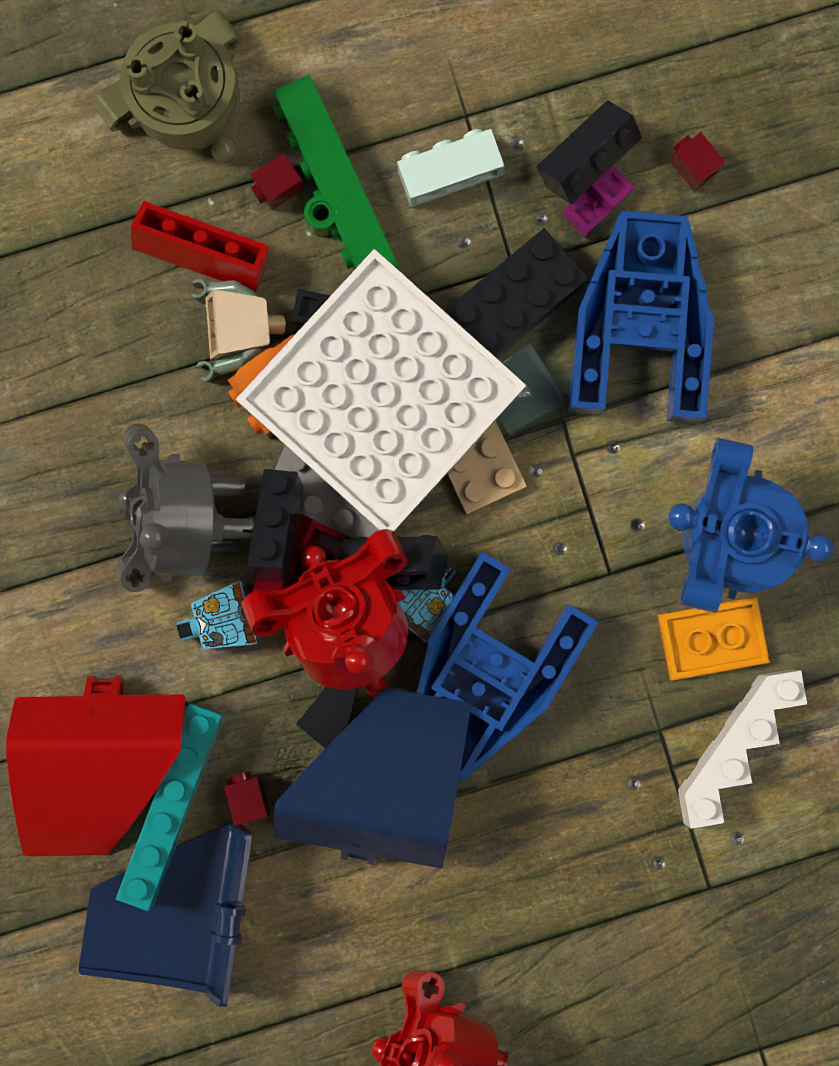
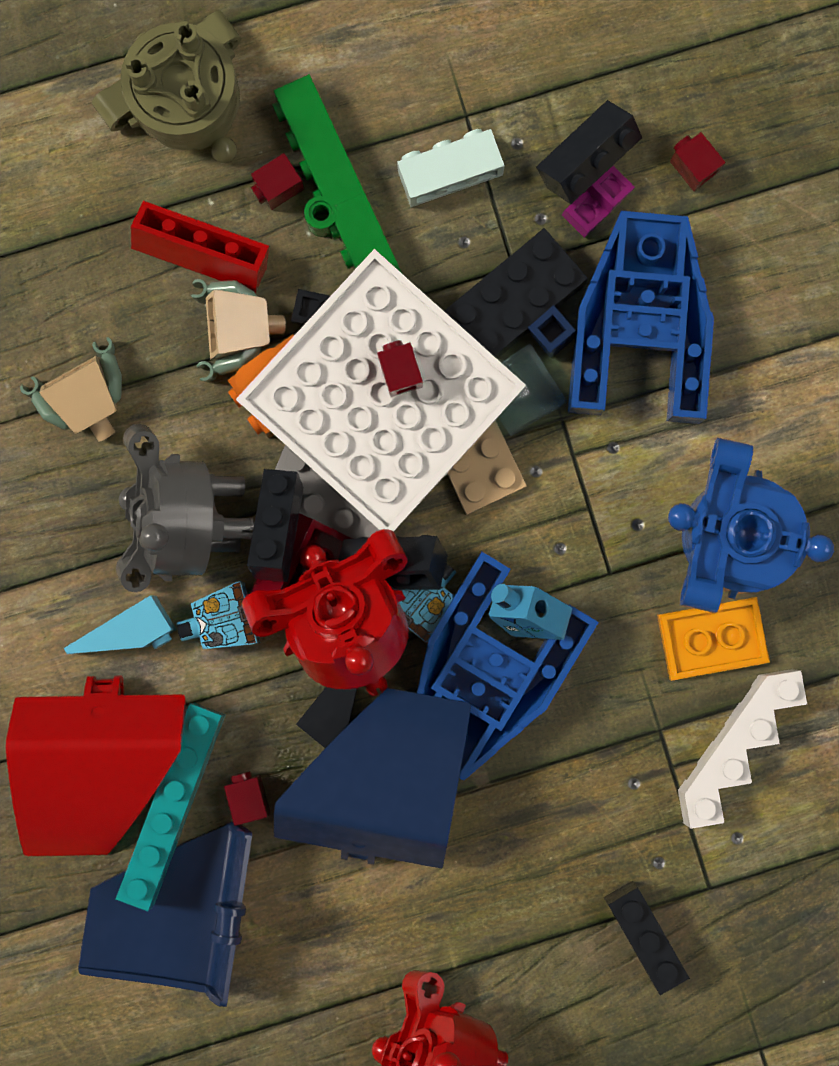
(81, 395): none -> tan torso
(134, 628): none -> medium azure slope
(399, 368): none -> dark red brick
(518, 611): none -> dark azure torso
(552, 332): none -> dark blue brick
(646, 937): none -> black brick

